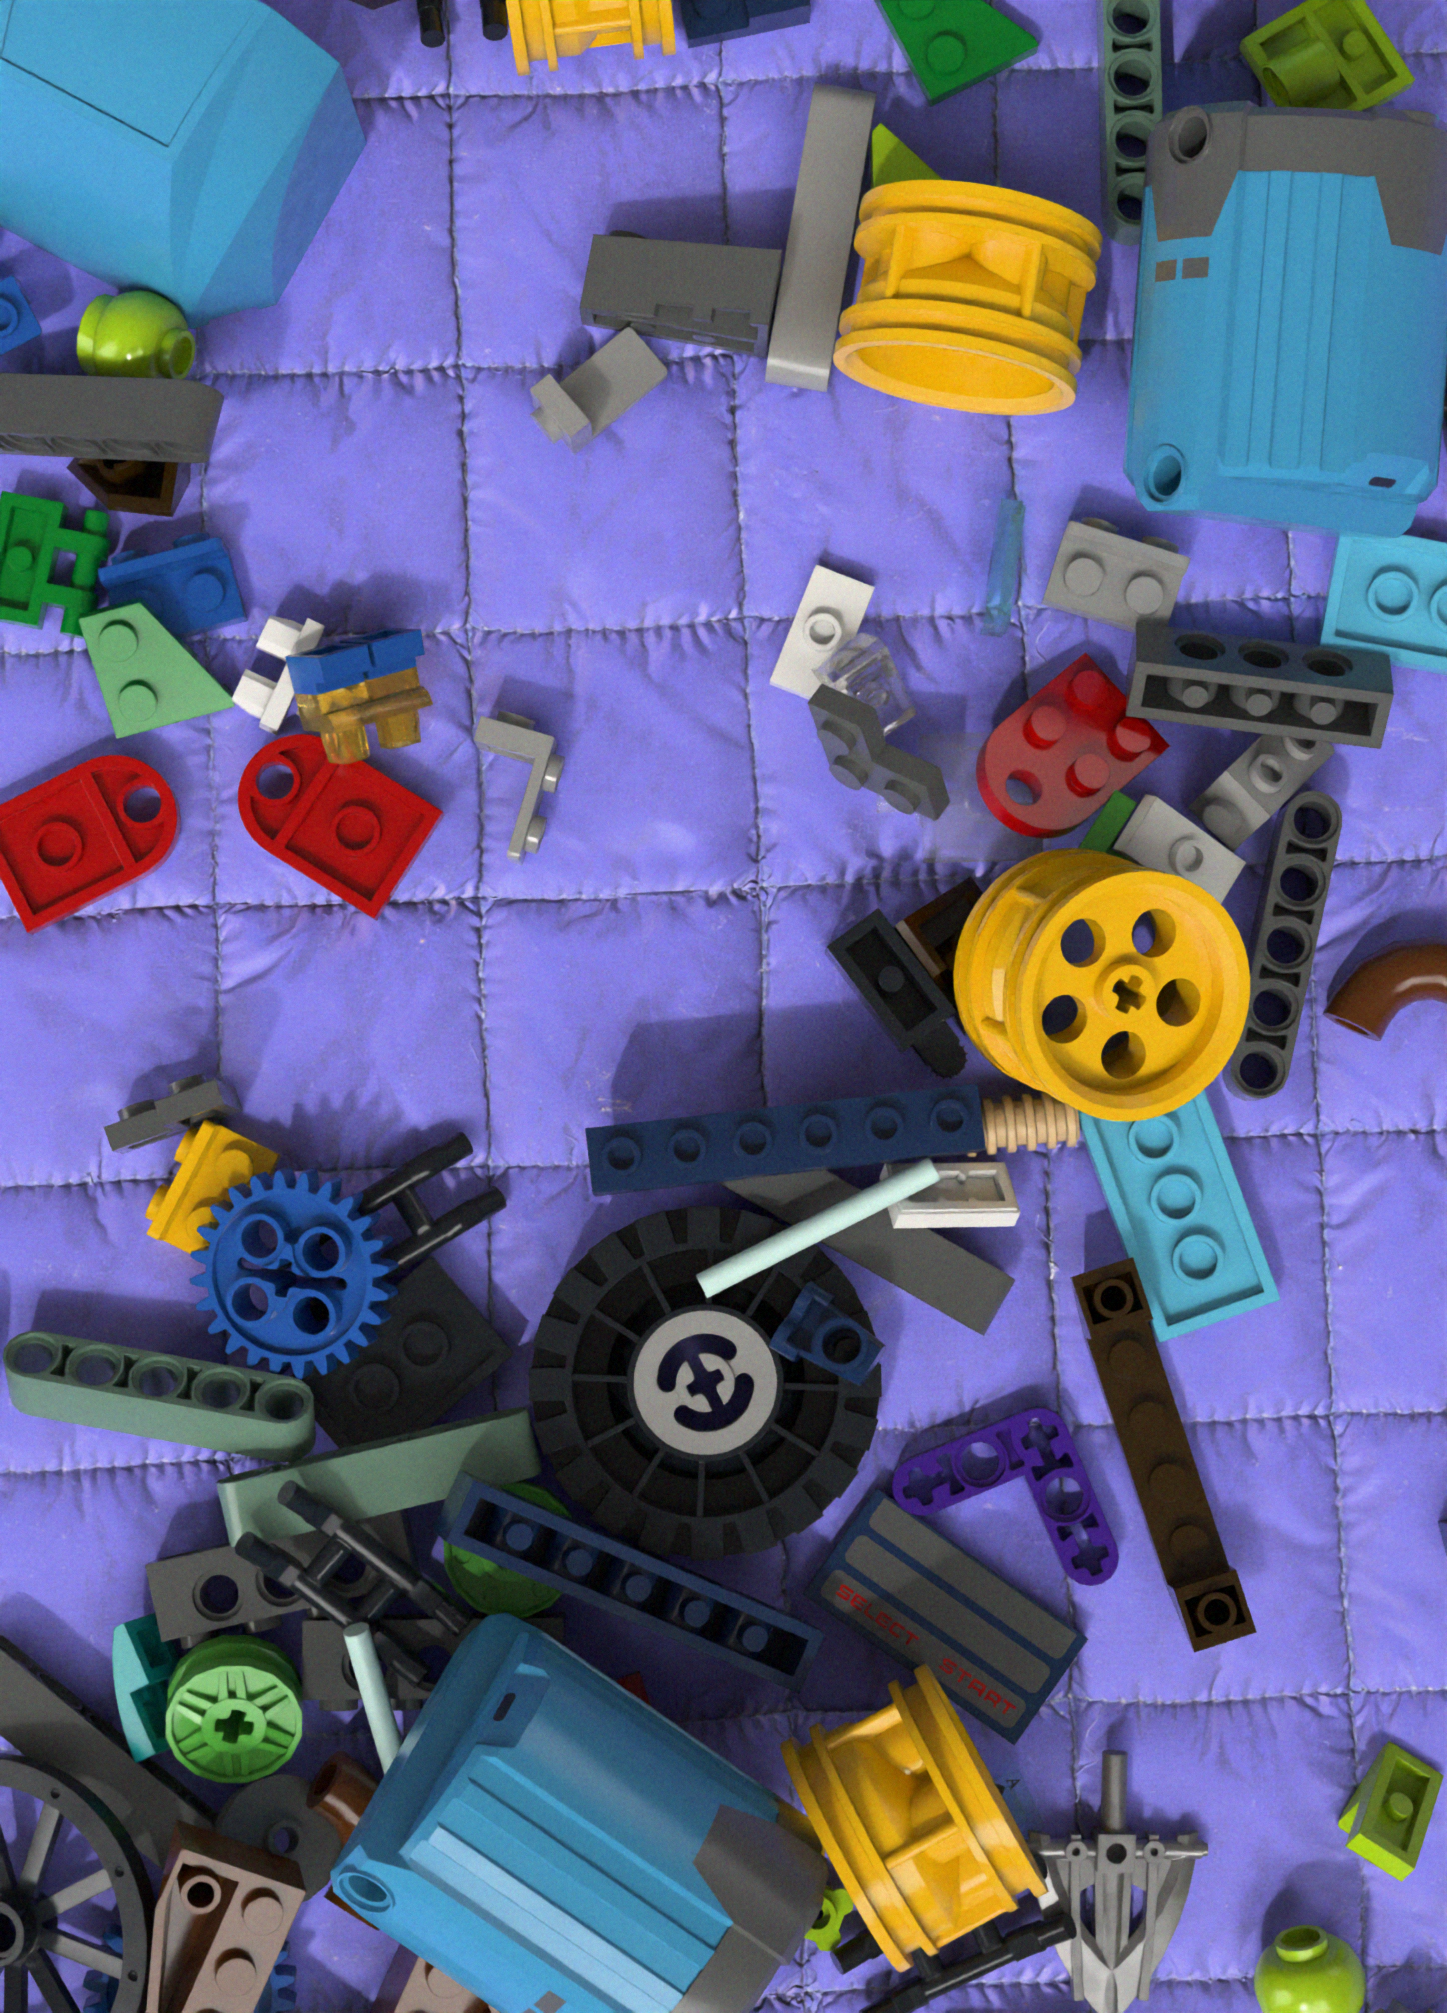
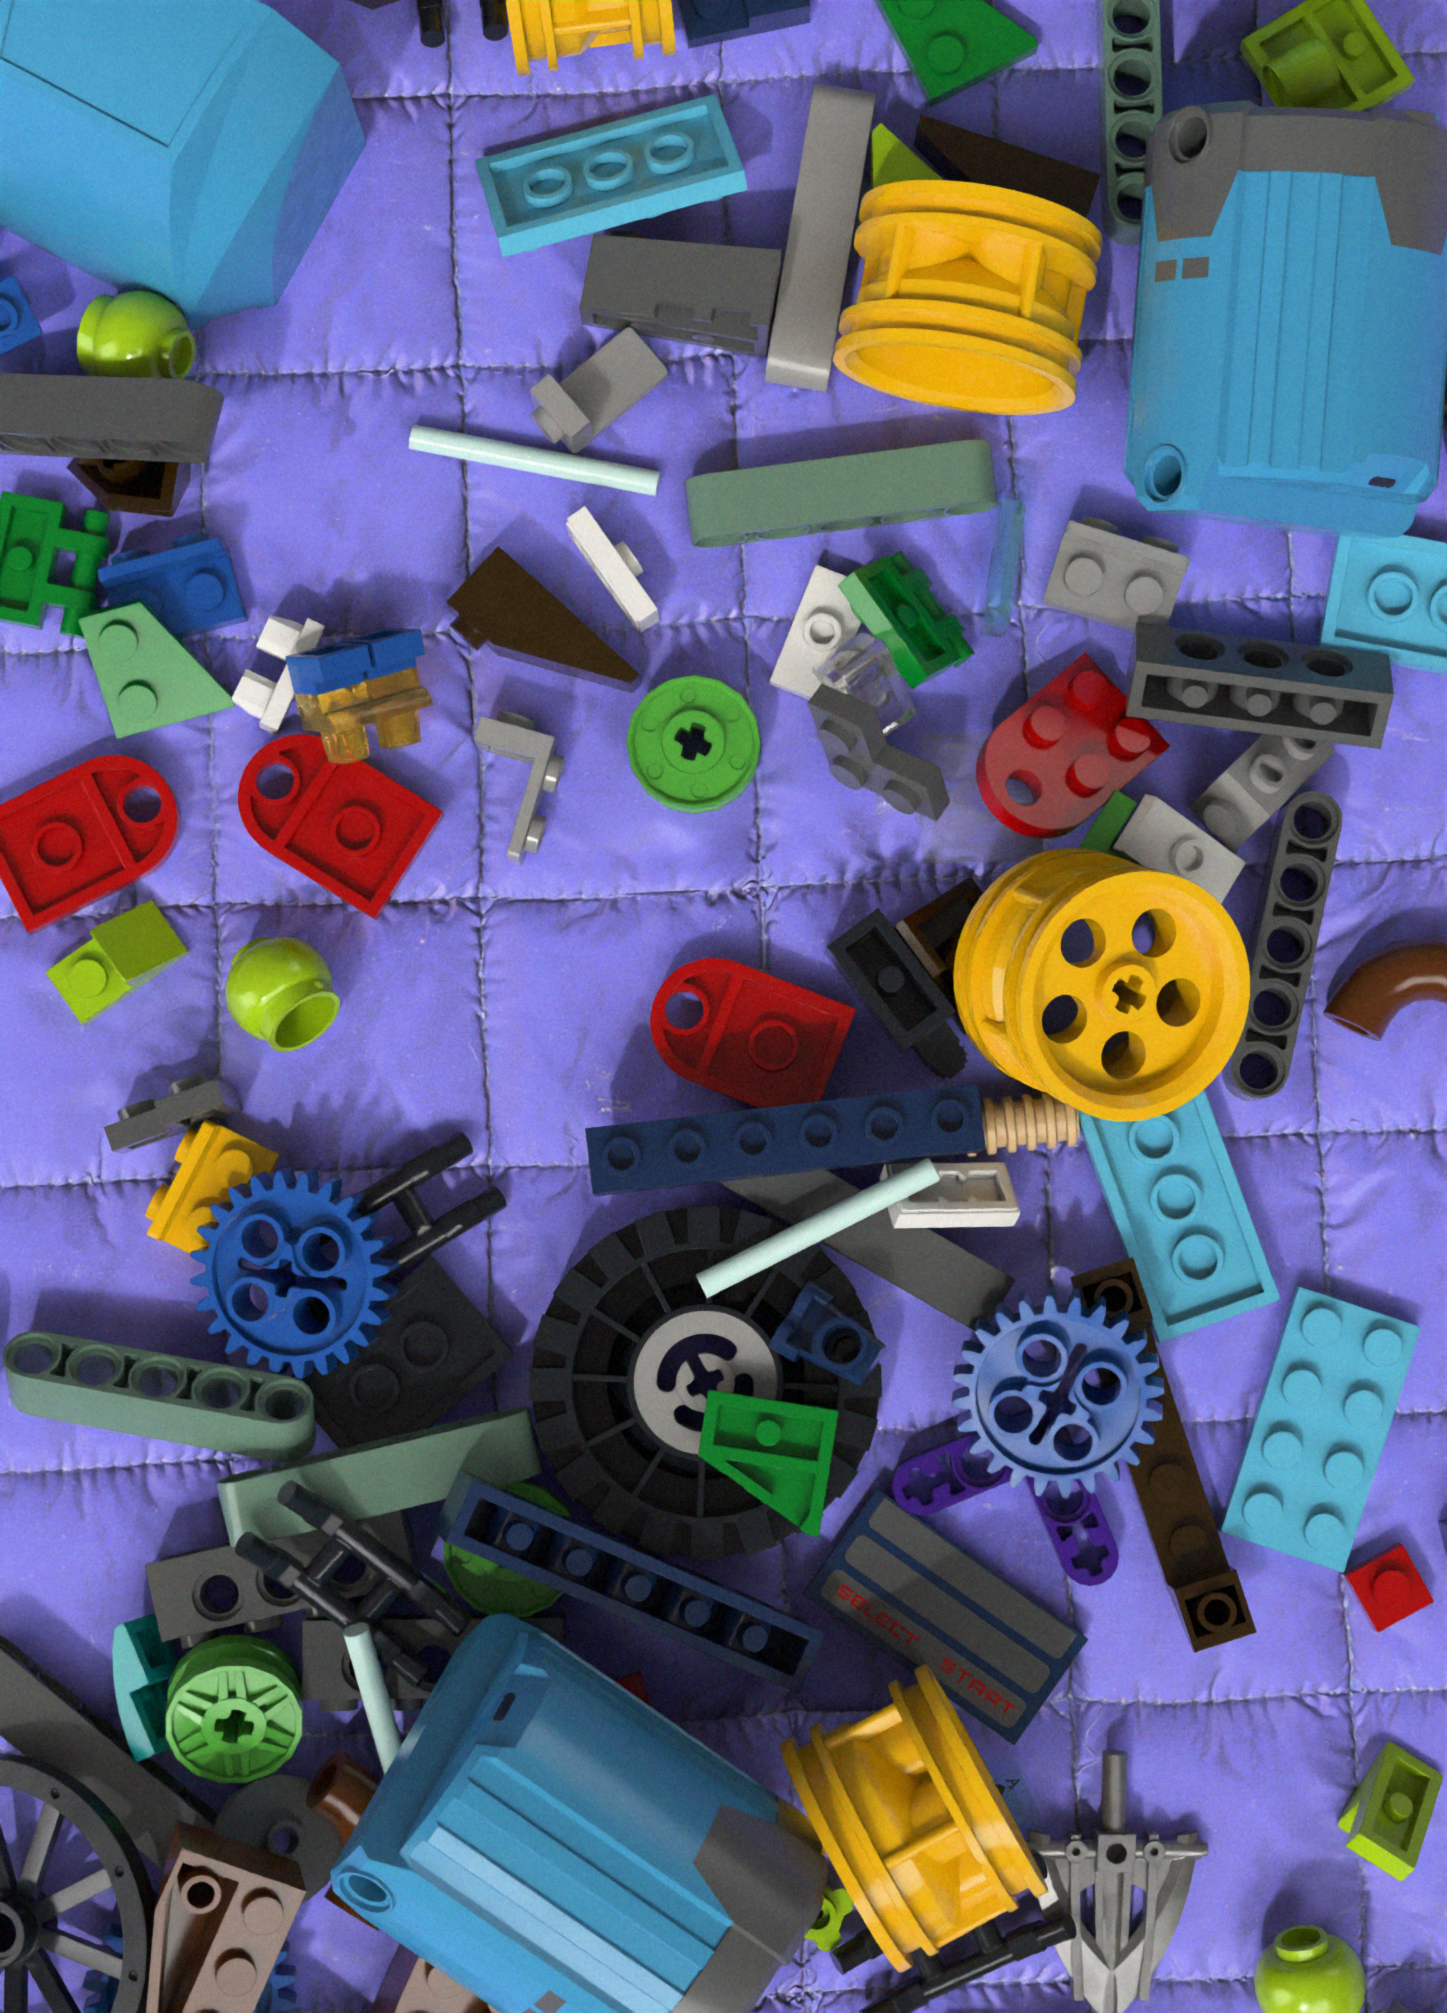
(116, 961): none -> lime slope
(281, 992): none -> lime piece
(527, 624): none -> dark brown slope
(534, 460): none -> light aqua bar
(610, 175): none -> medium azure plate
(614, 567): none -> white plate
(728, 730): none -> bright green wheel
(756, 1034): none -> red plate
(772, 1451): none -> green wing
(841, 493): none -> sand green beam
(907, 617): none -> green plate
(987, 161): none -> dark brown slope
(1110, 1414): none -> gear
(1319, 1429): none -> medium azure plate
(1388, 1587): none -> red plate

